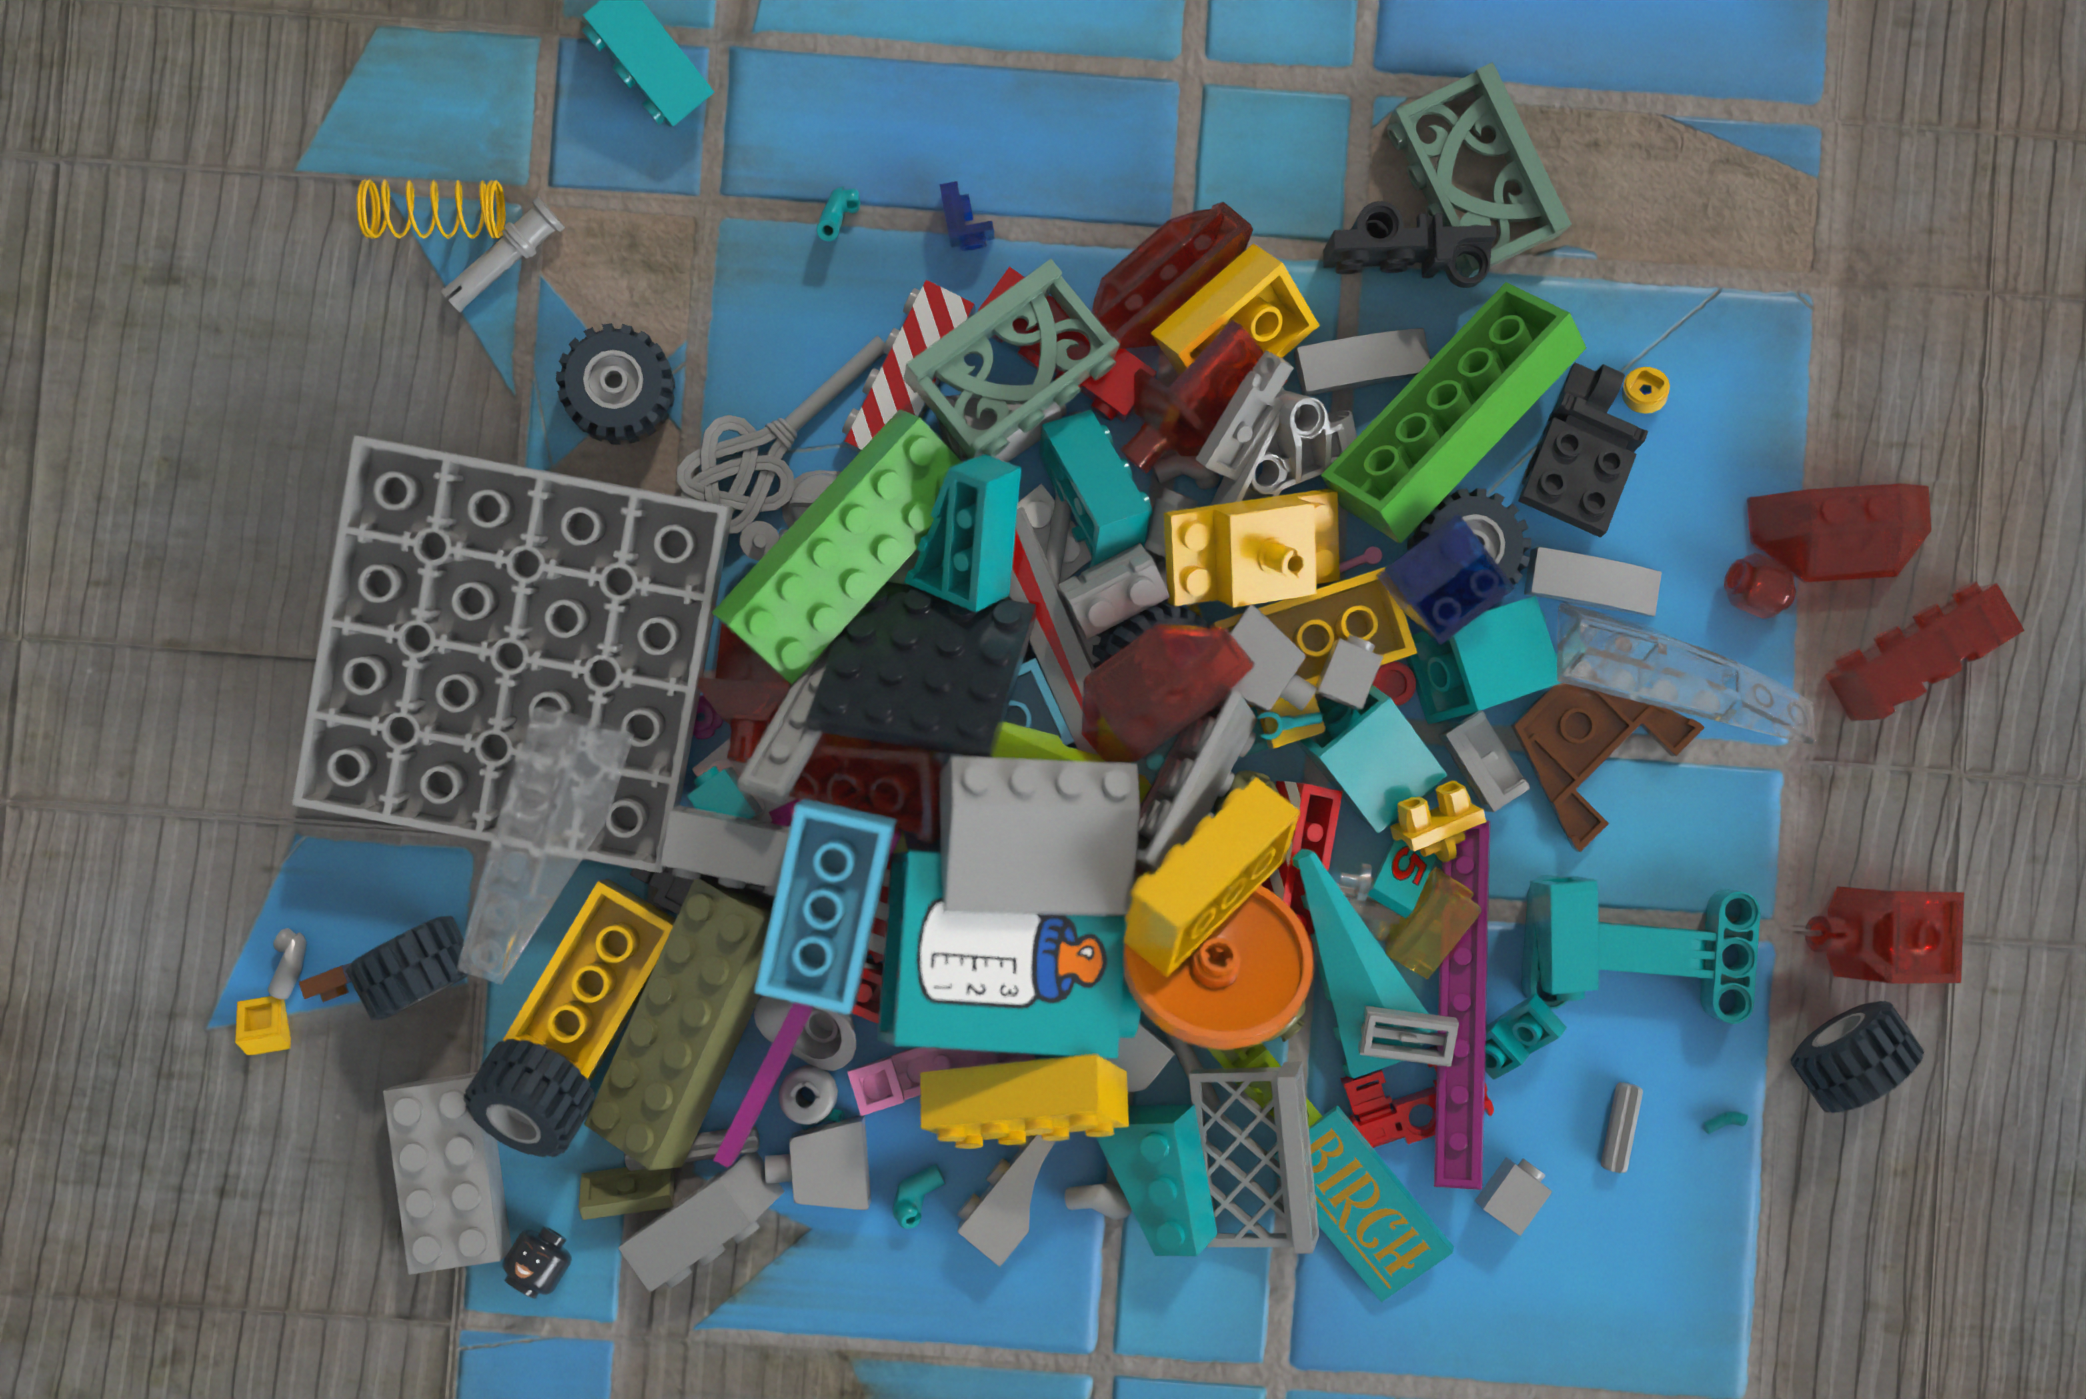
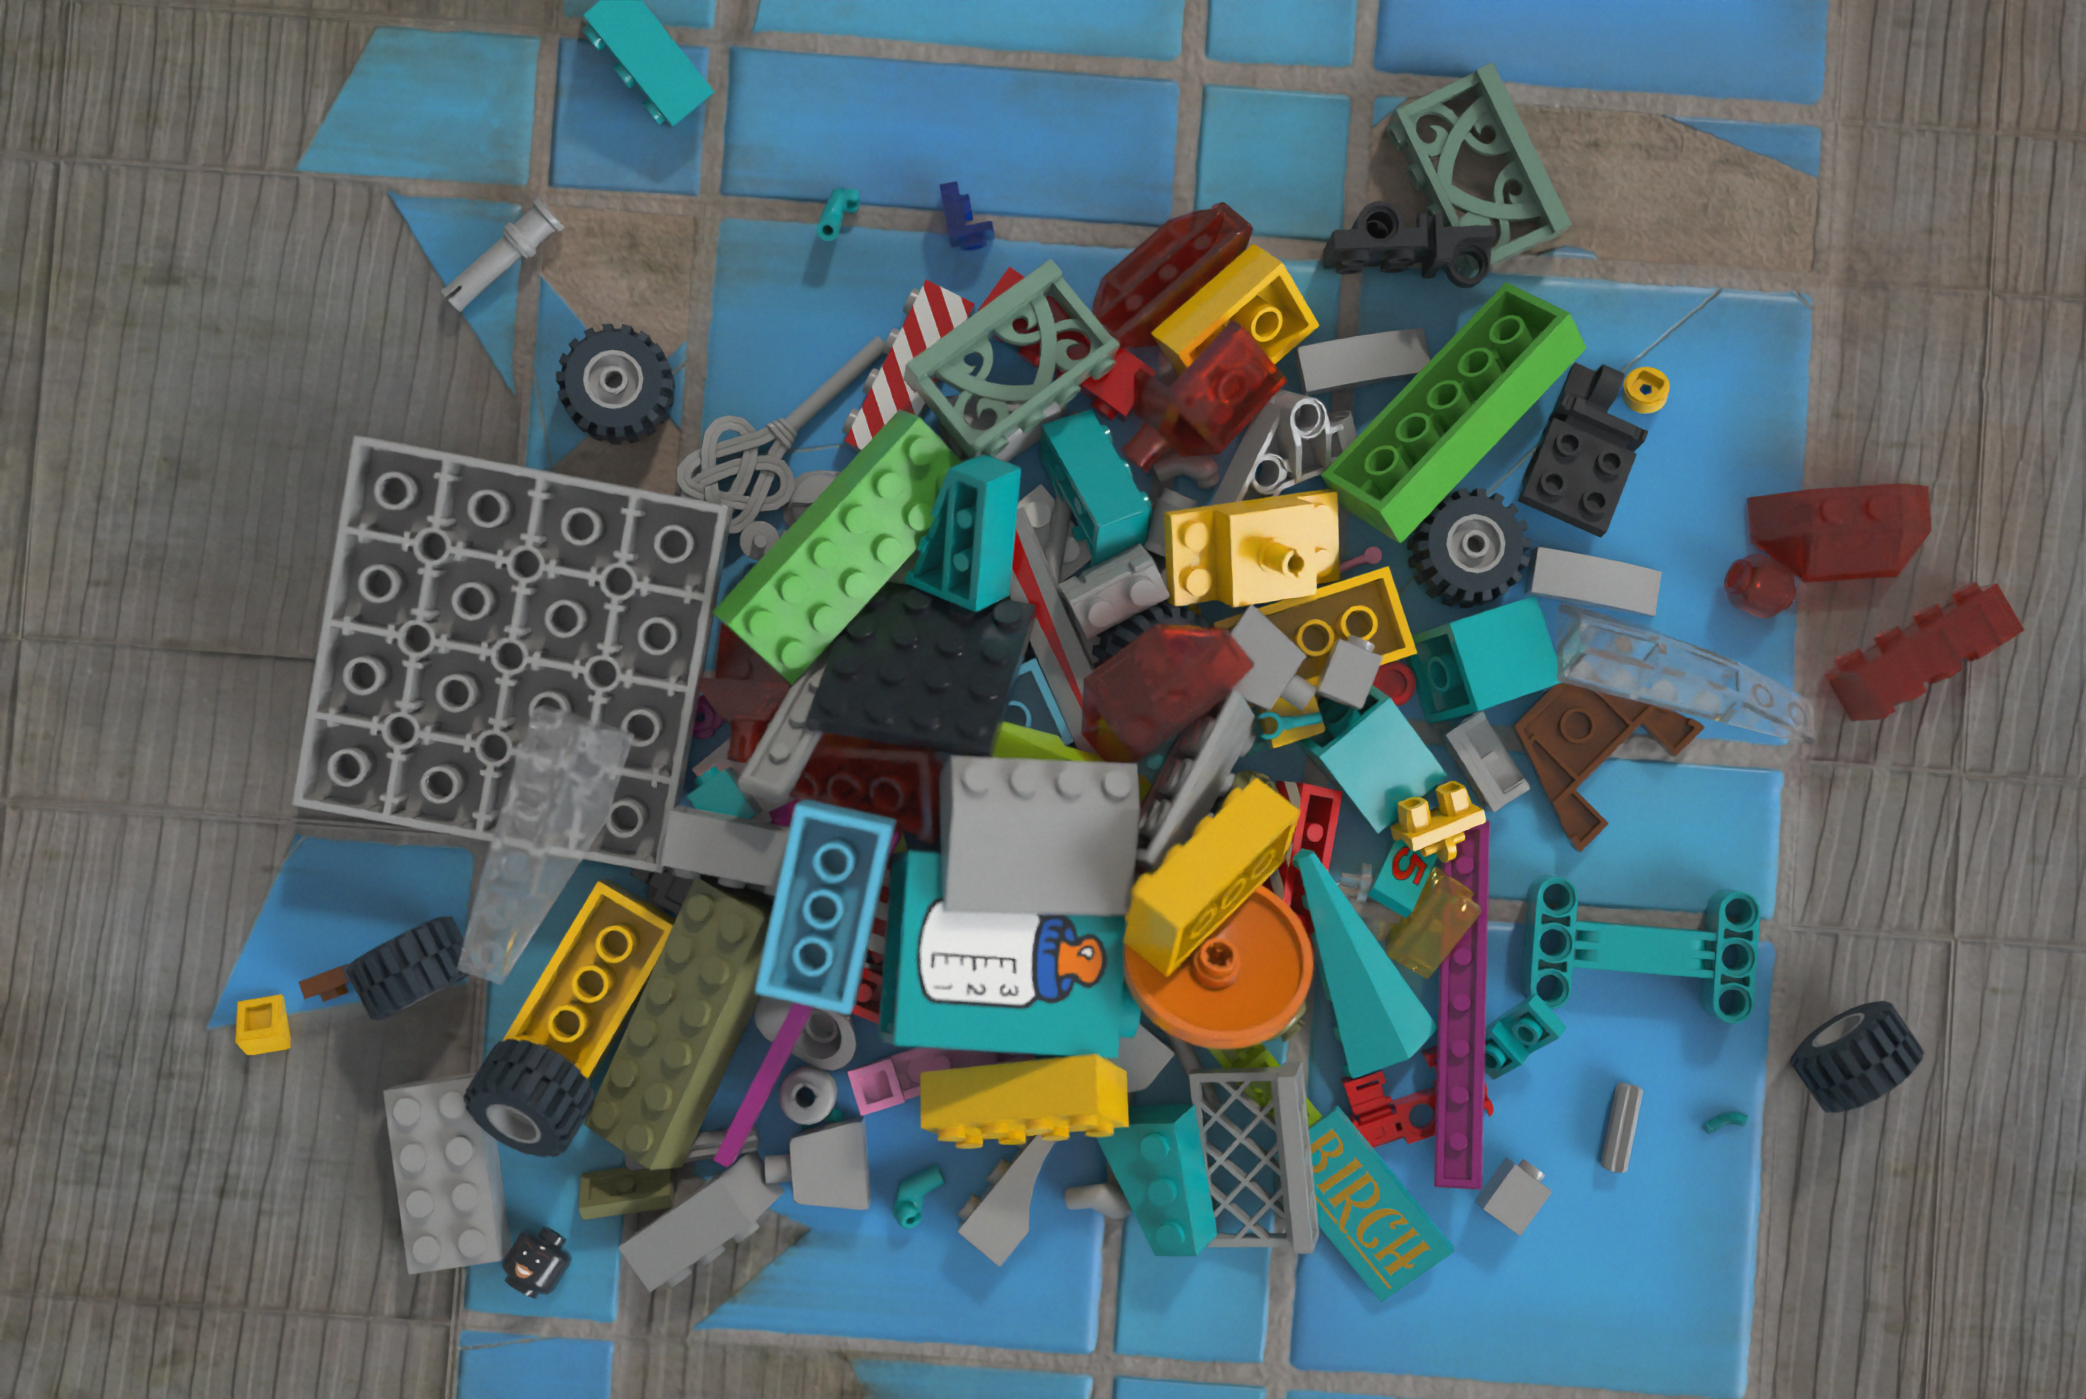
(291, 963): light grey arm -> none
(486, 200): yellow piece -> none
(1246, 418): light grey hinge -> none
(1412, 1019): light grey tile -> none
(1446, 580): clear blue slope -> none
(1567, 935): teal slope -> none
(1892, 935): clear red plate -> none

